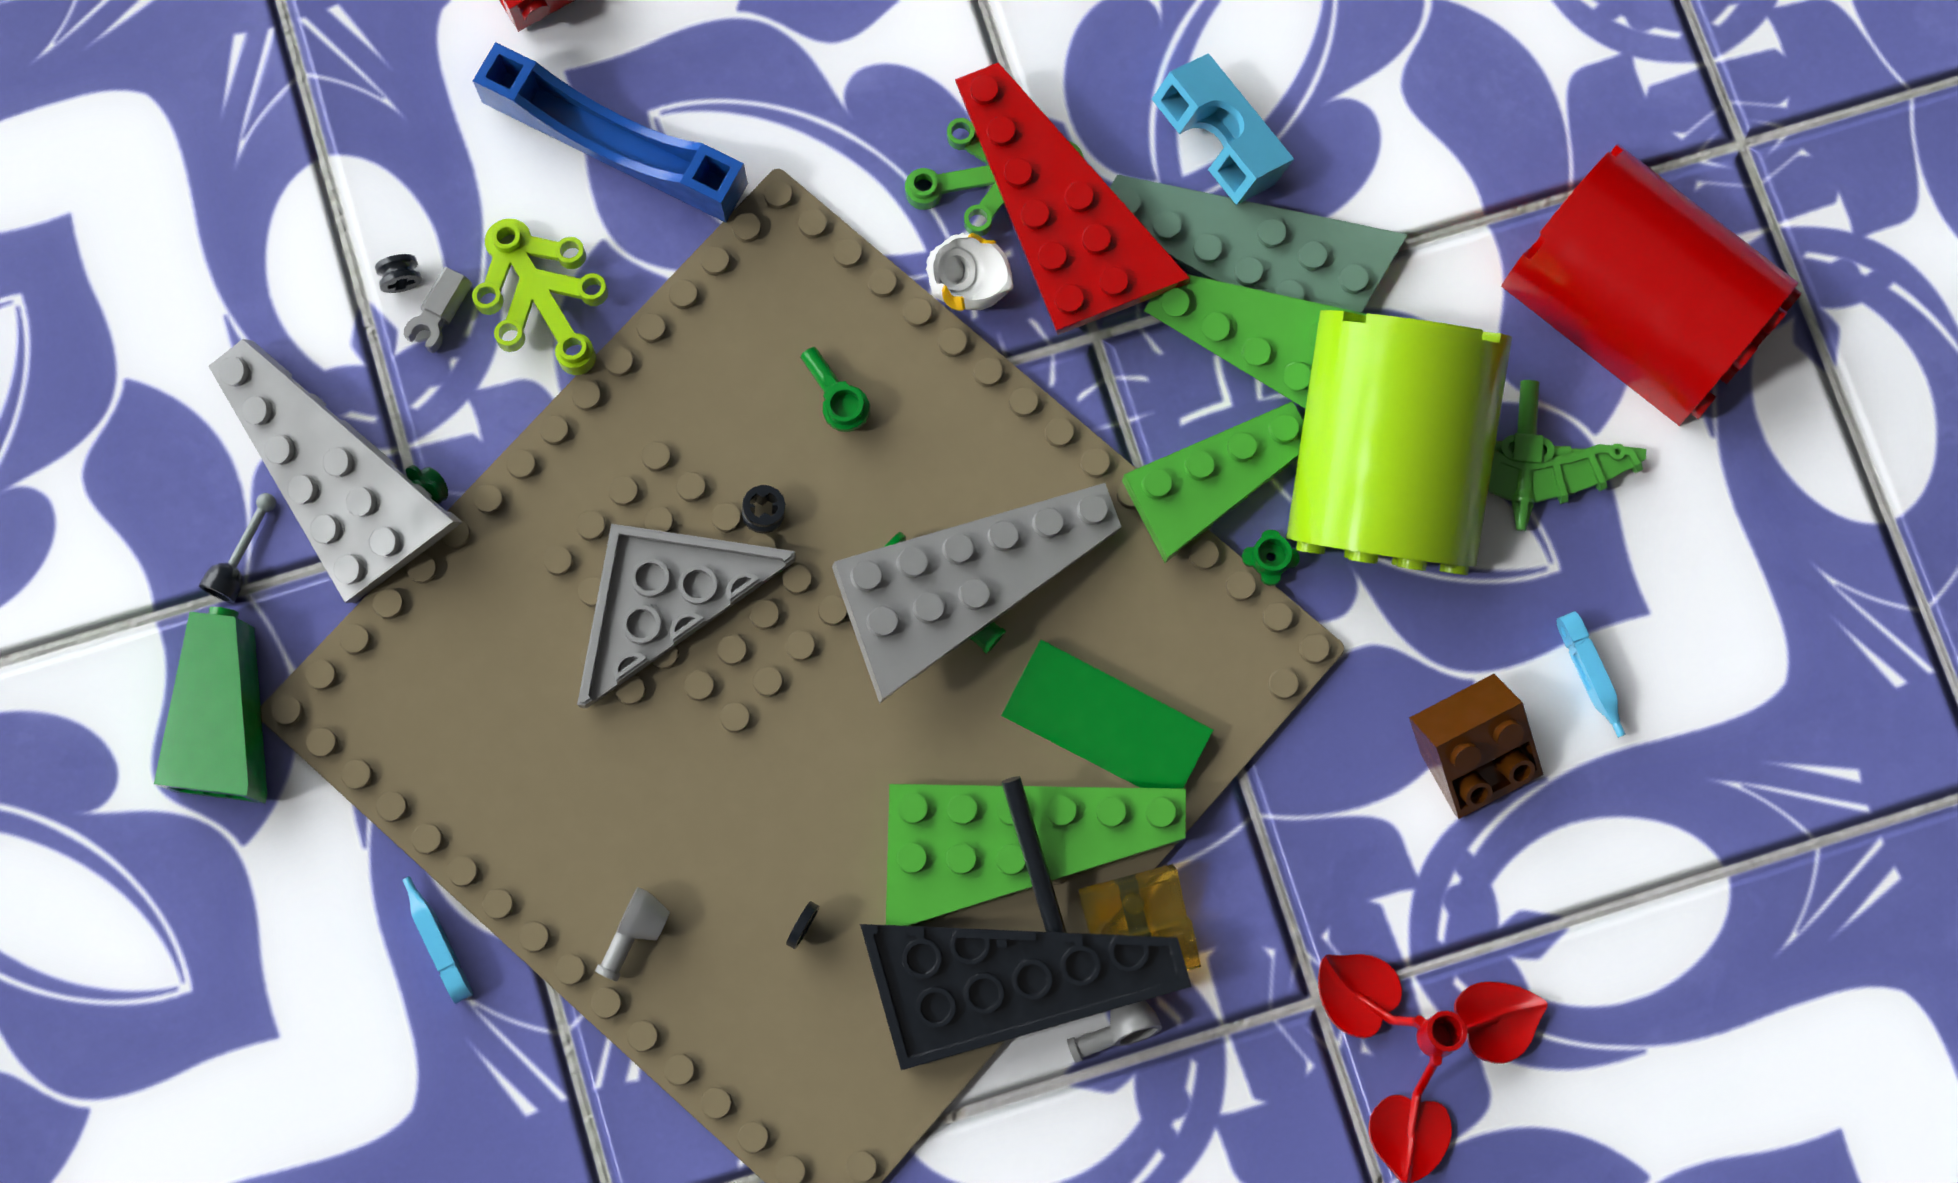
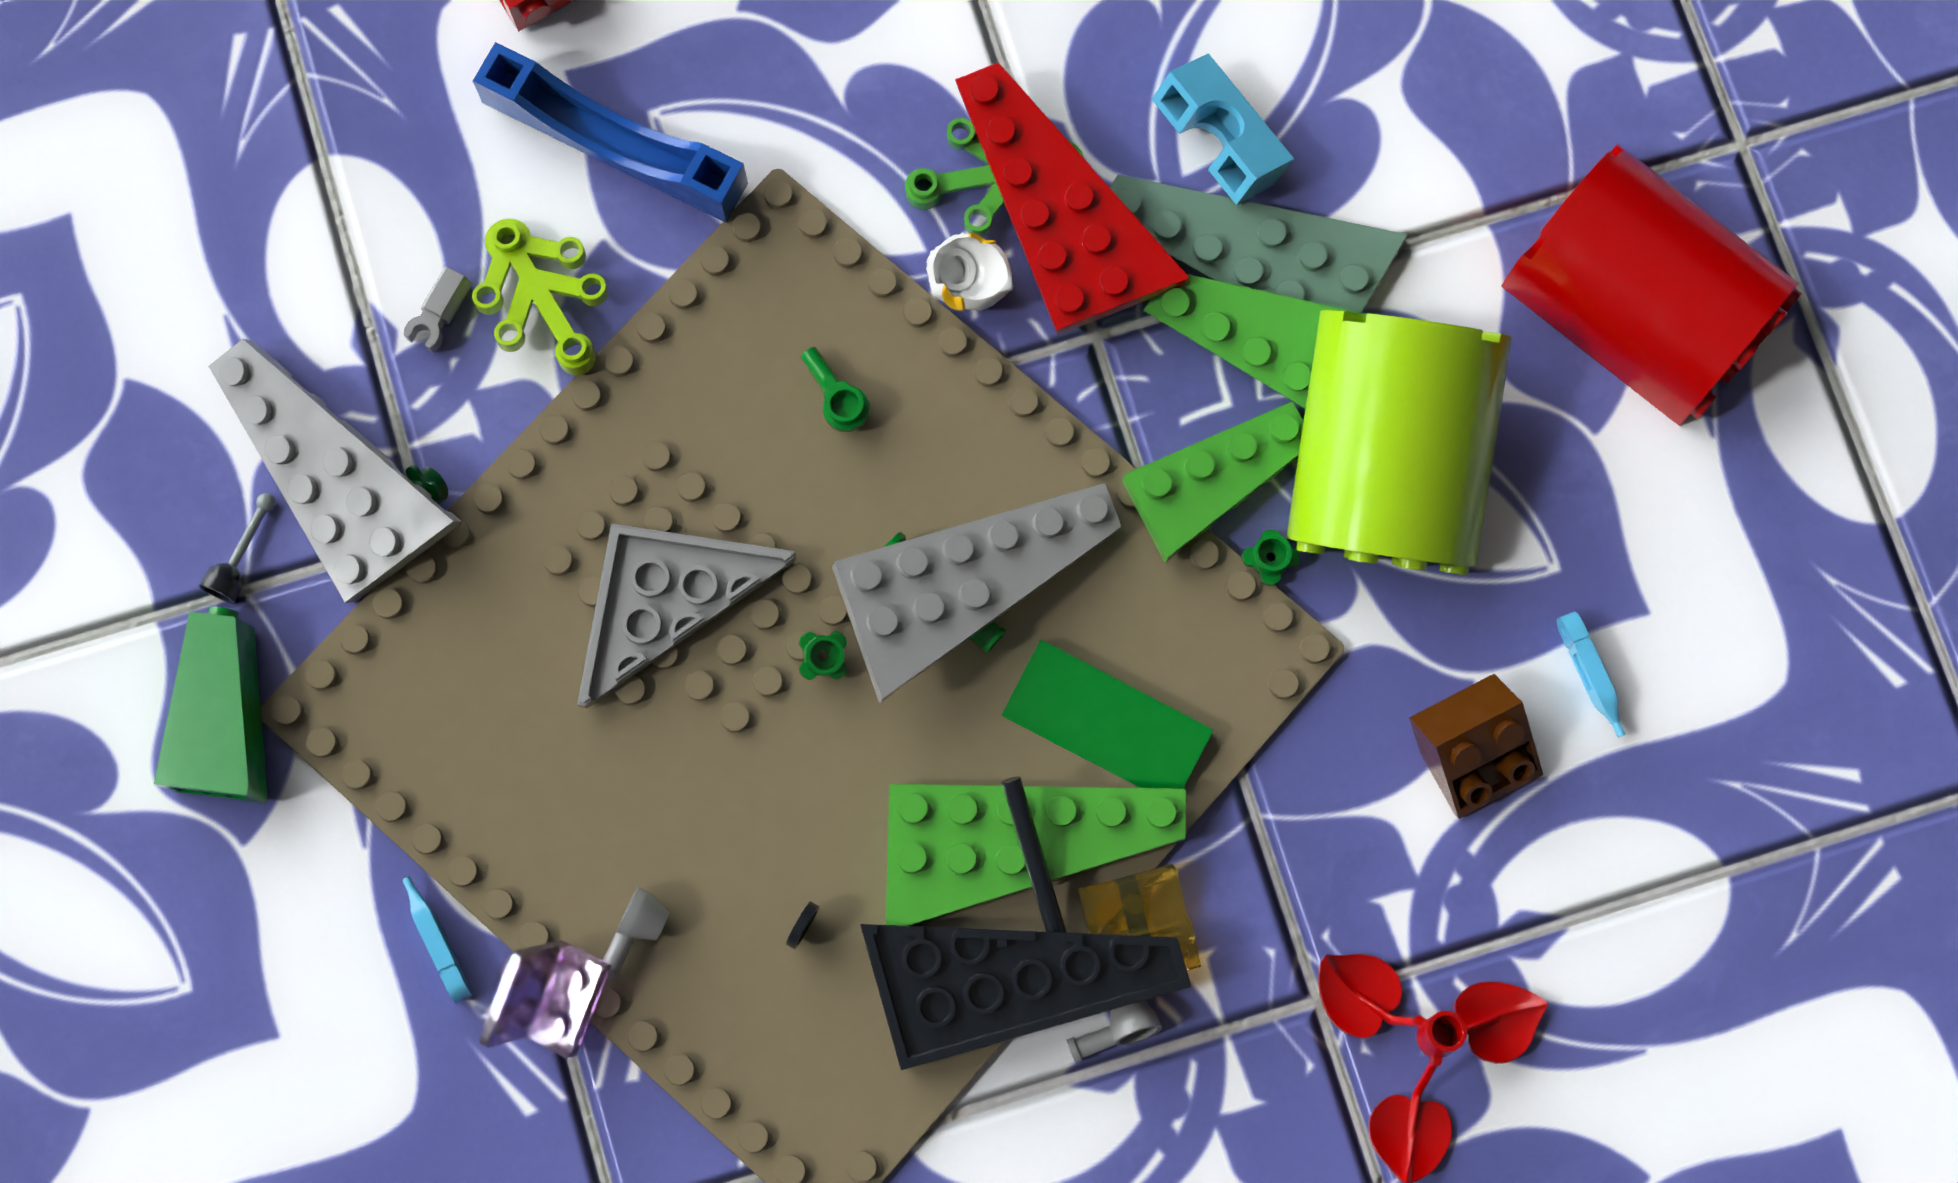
(398, 273): black bush -> none
(545, 997): none -> clear purple bracket
(761, 495): black bush -> none
(832, 645): none -> green plate
(1534, 470): bright green bar -> none

